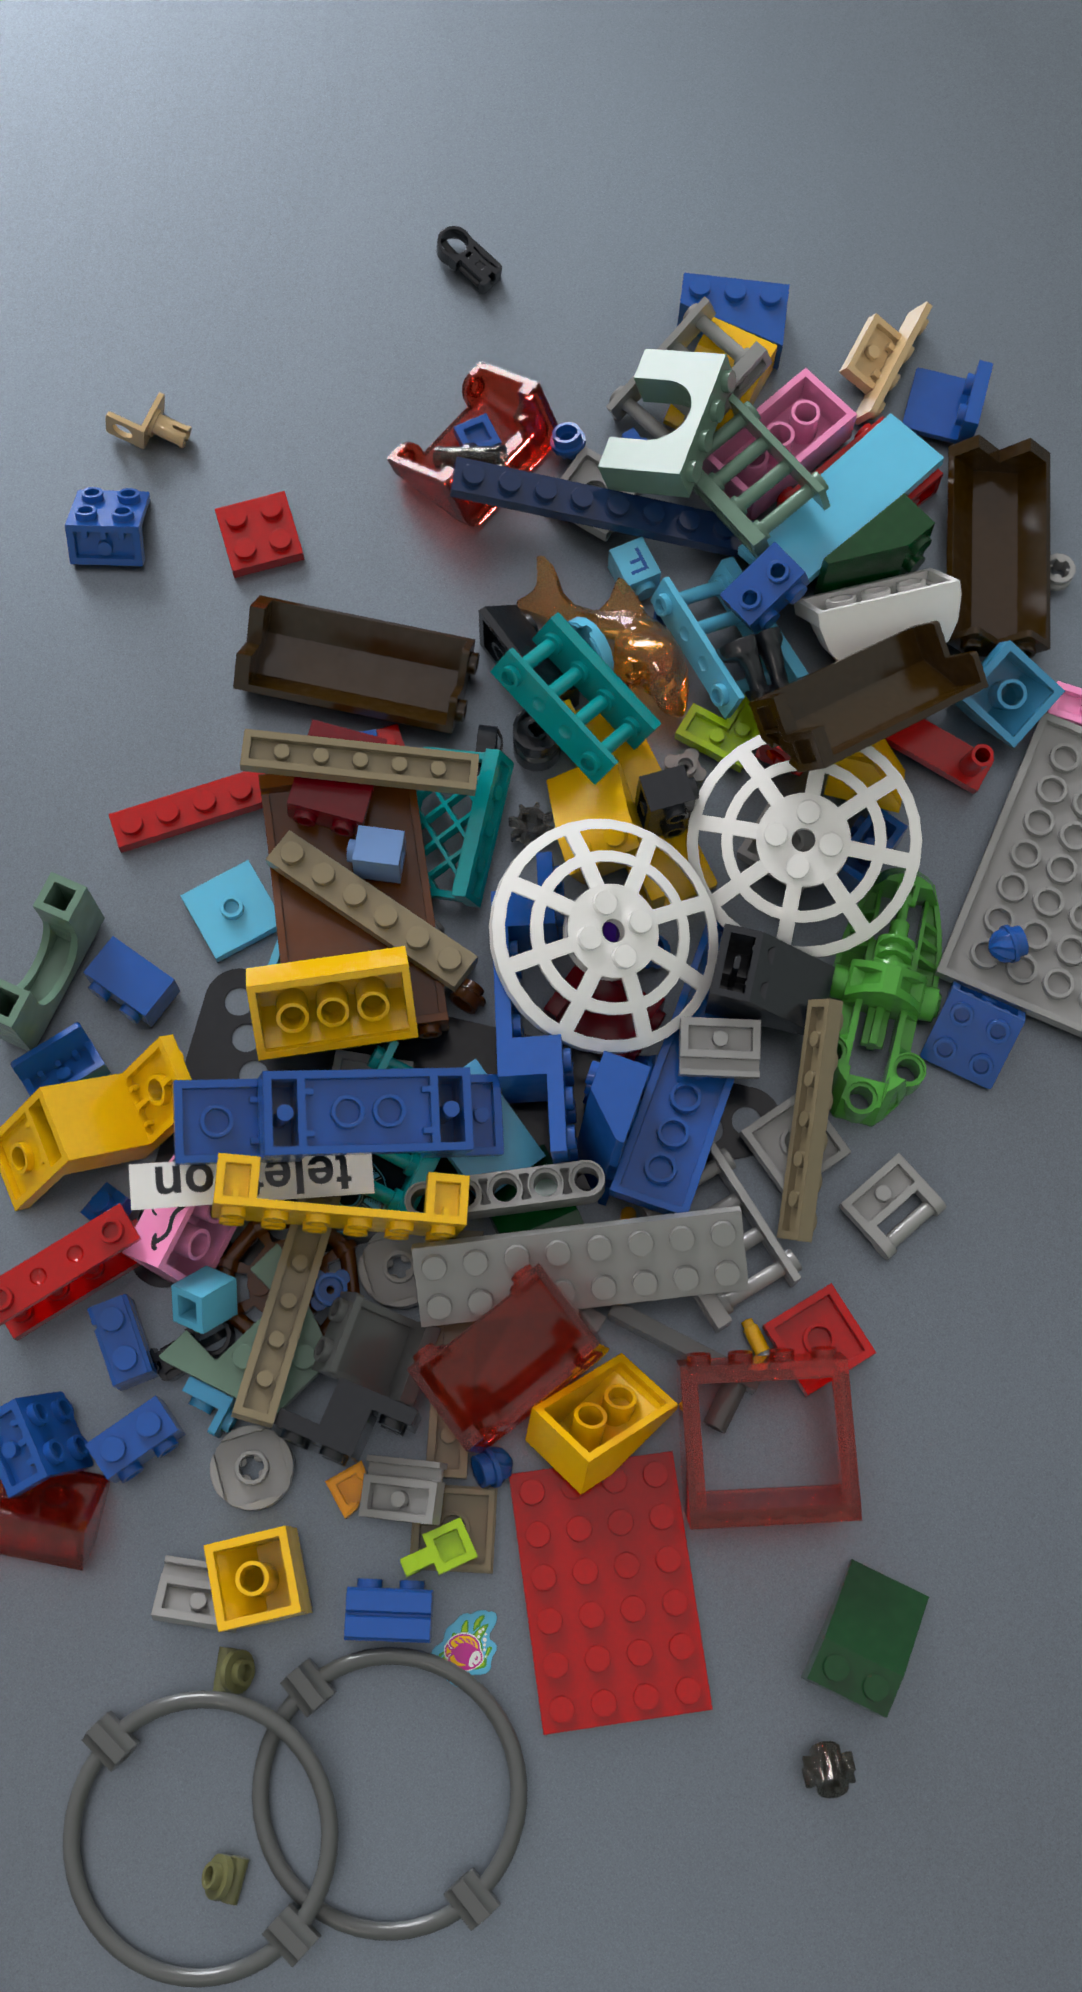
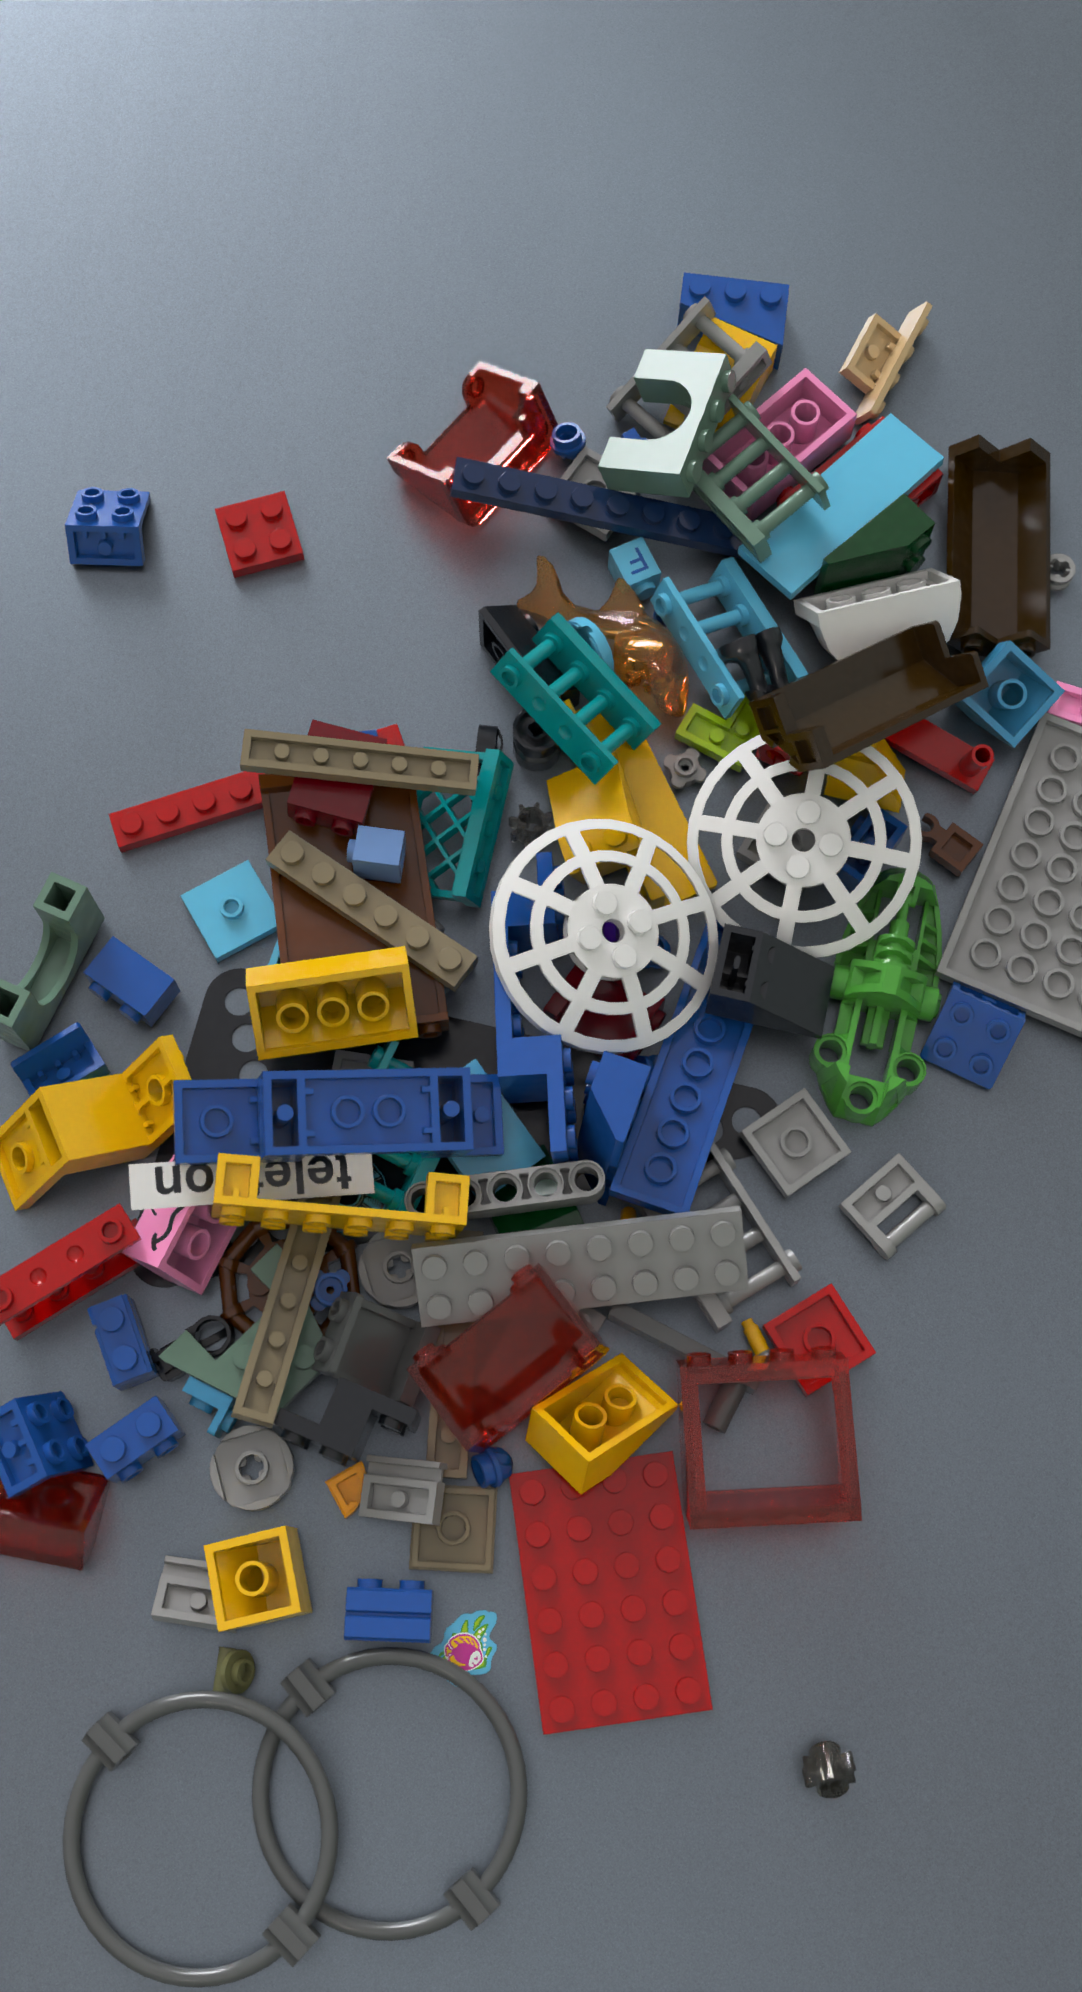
(104, 1200): blue plate -> none
(153, 424): tan bracket -> none
(204, 1299): medium azure brick -> none
(224, 1878): olive plate -> none
(356, 664): dark brown panel -> none
(445, 1548): lime plate -> none
(468, 997): reddish brown plate -> none
(473, 263): black piece -> none
(478, 431): blue plate -> none
(486, 454): clear smoke pin -> none
(666, 801): black brick -> none
(719, 1048): light grey plate -> none
(766, 589): blue brick -> none
(810, 1120): dark tan plate -> none
(867, 1639): dark green slope -> none
(946, 404): blue bracket -> none
(951, 847): none -> reddish brown plate
(1008, 944): blue plate -> none

